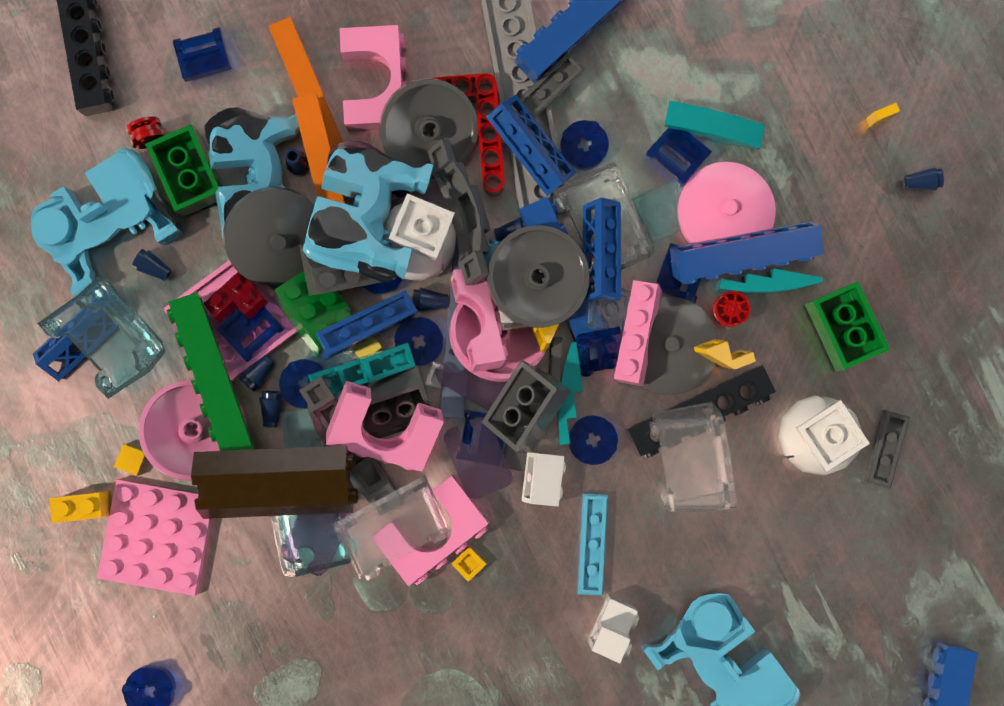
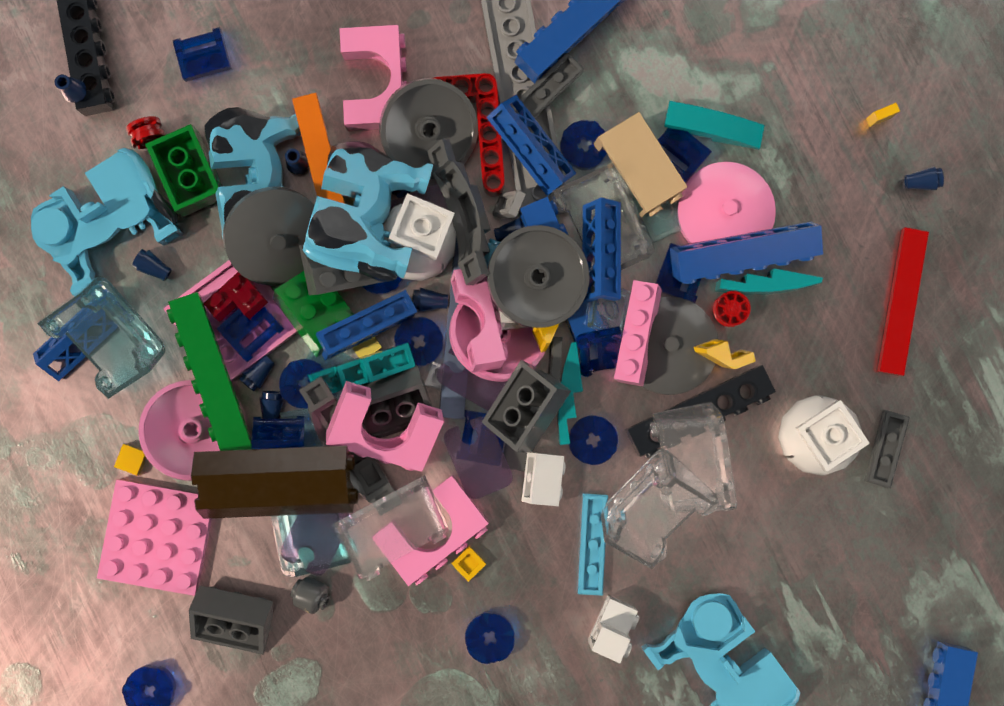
(71, 88): none -> dark blue cone
(80, 506): yellow brick -> none
(230, 619): none -> dark grey slope
(277, 433): none -> clear blue plate
(301, 71): orange tile -> none
(310, 595): none -> dark grey head
(492, 651): none -> clear blue plate
(508, 204): none -> light grey tile
(642, 164): none -> tan panel
(653, 507): none -> clear windscreen
(847, 326): green brick -> none
(903, 301): none -> red tile

